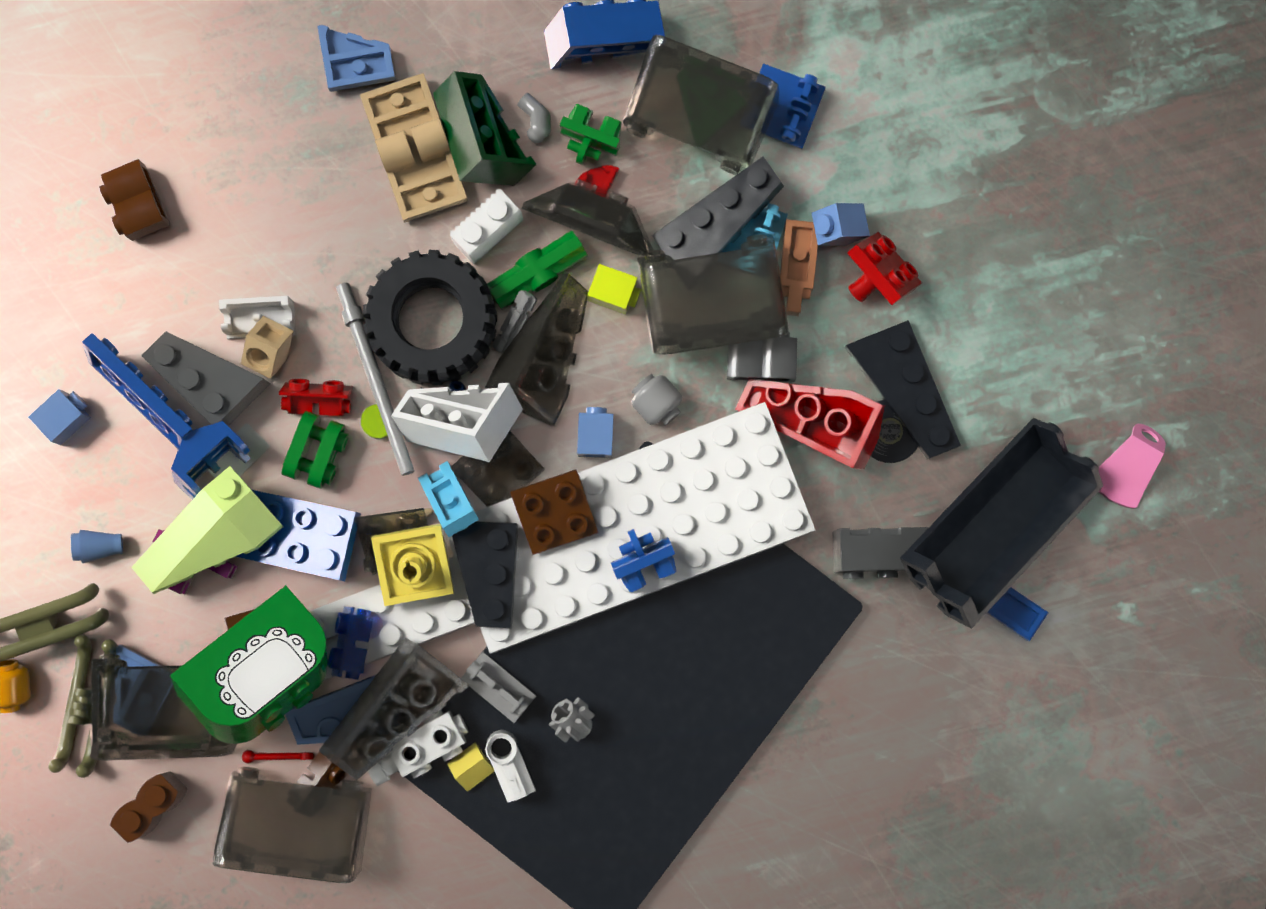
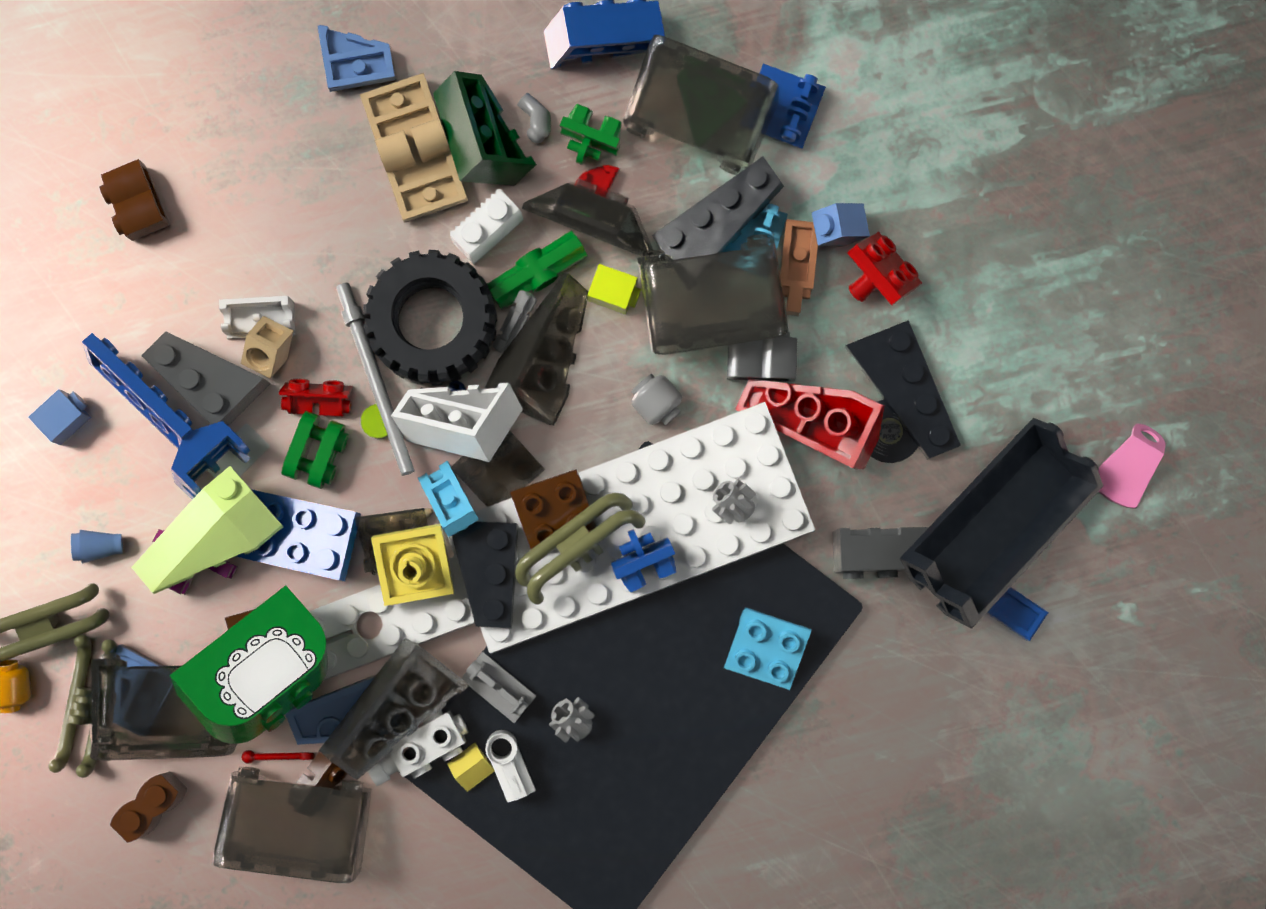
(345, 654): clear blue hinge -> none
(575, 542): none -> olive piece
(595, 433): medium blue brick -> none
(733, 501): none -> light grey gear
(767, 648): none -> medium azure hinge

